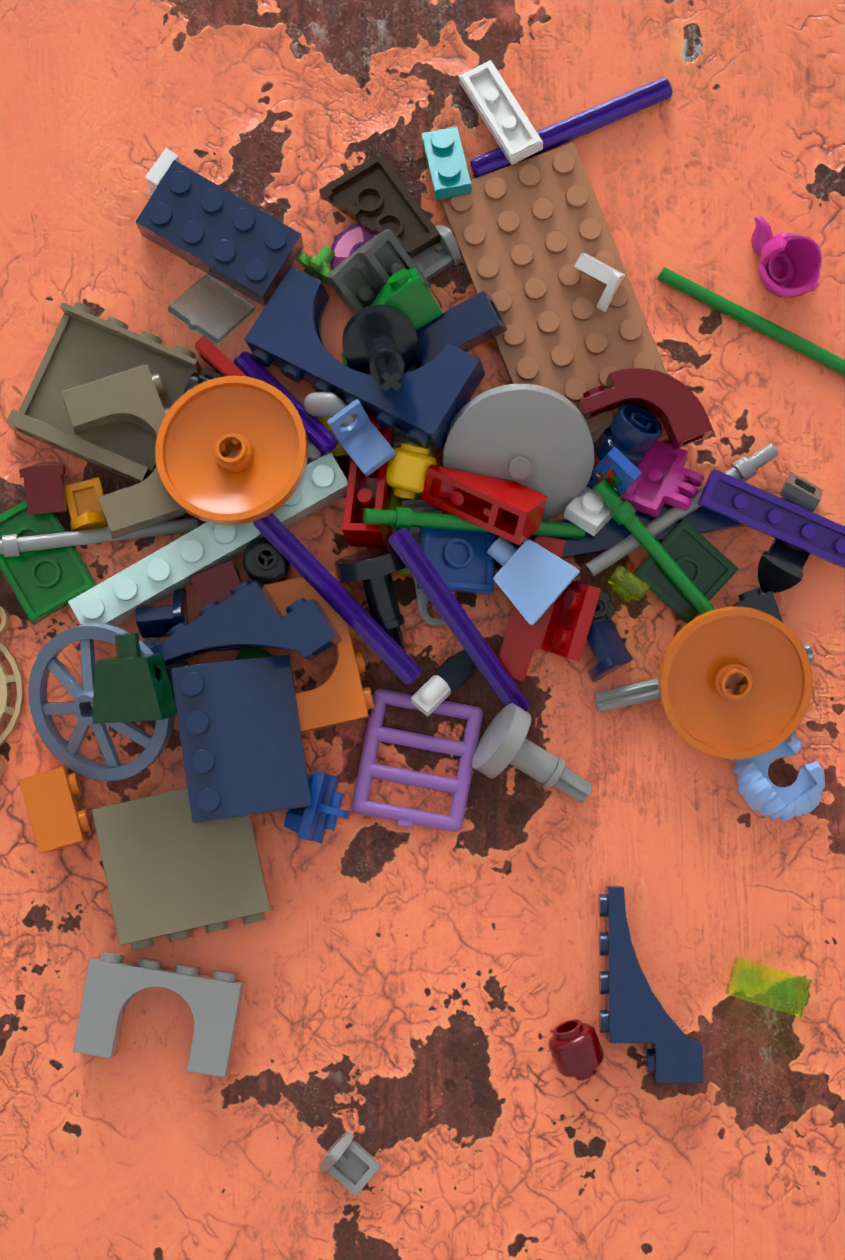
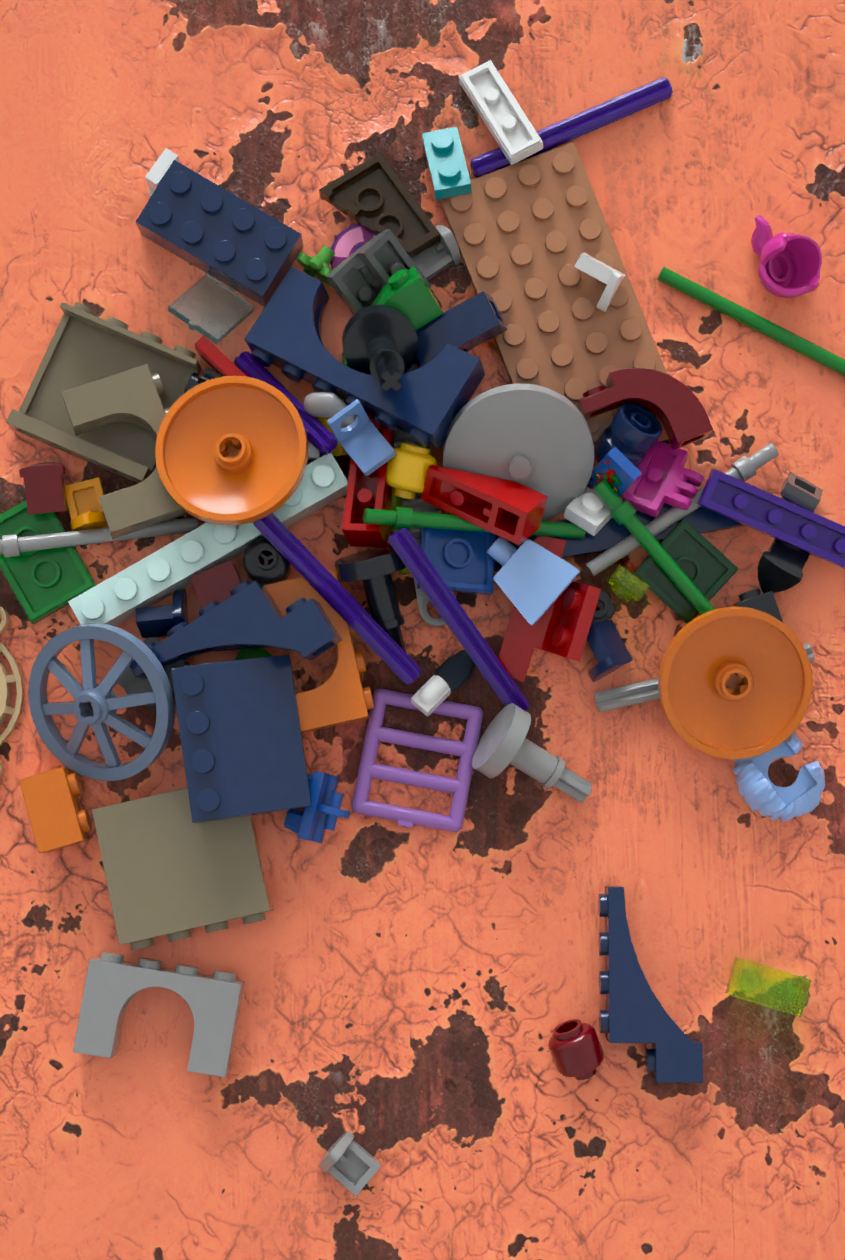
(131, 685): dark green torso -> none

